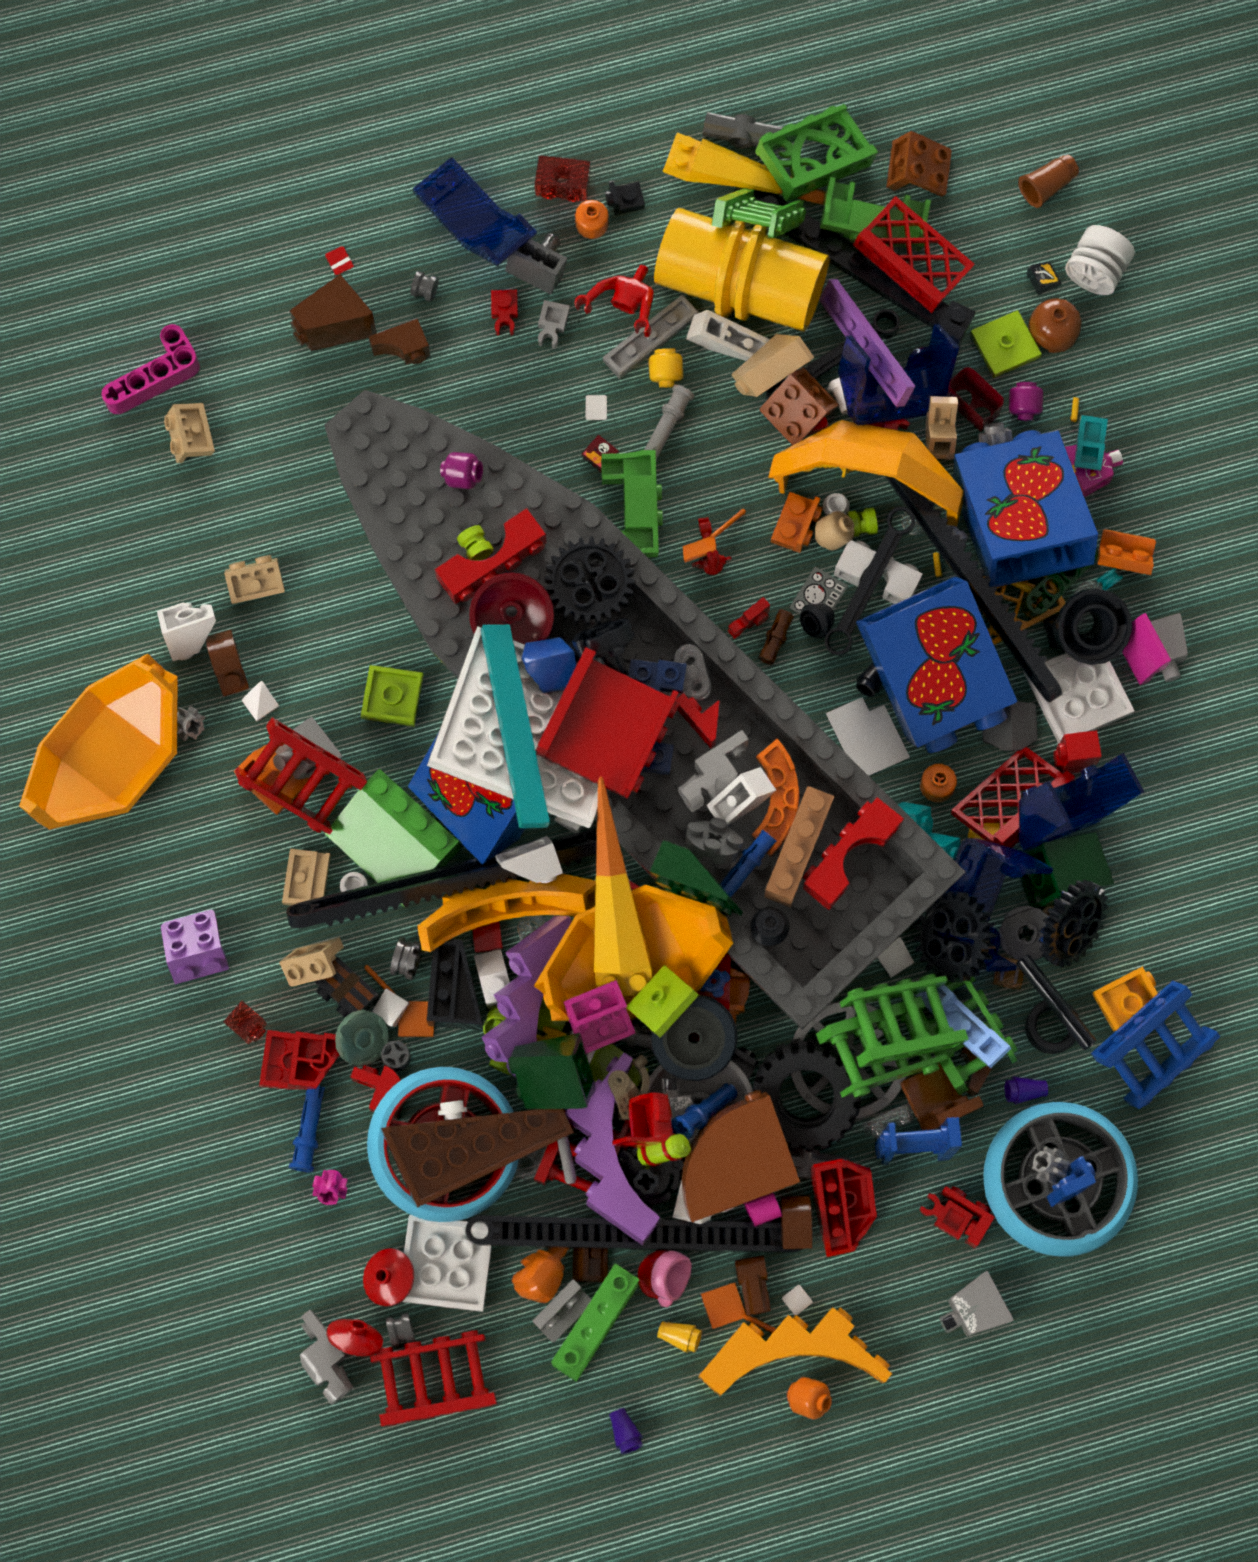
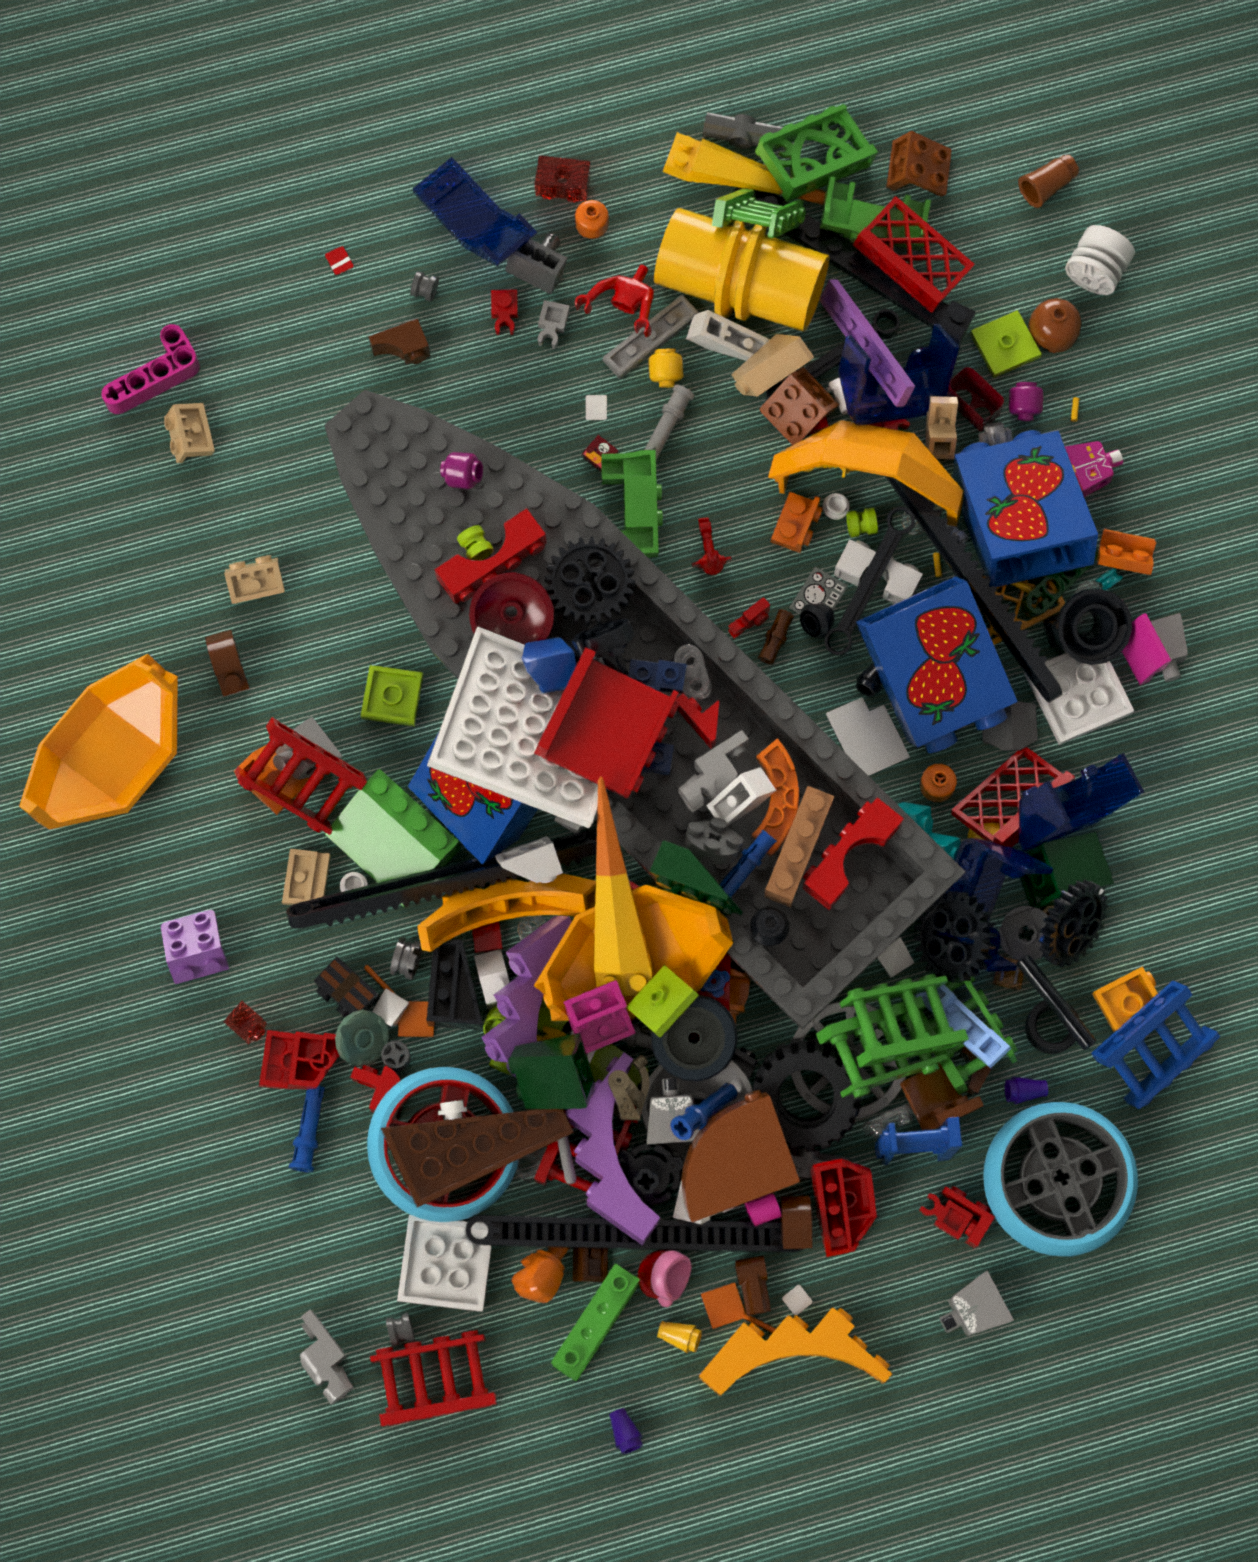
(186, 628): white slope -> none
(189, 723): light grey gear -> none
(260, 701): white slope -> none
(311, 962): tan bracket -> none
(330, 1187): dark pink gear -> none
(332, 317): reddish brown slope -> none
(354, 1337): red dish -> none
(398, 1277): red dish -> none
(515, 727): teal tile -> none
(562, 1311): light grey bracket -> none
(625, 197): black bracket -> none
(652, 1131): red piece -> none
(700, 548): orange piece -> none
(809, 1398): orange head -> none
(834, 530): tan head -> none
(1043, 277): slope -> none
(1050, 1165): light grey gear -> none
(1077, 751): red brick -> none
(1079, 1178): blue bracket -> none
(1090, 443): teal slope -> none

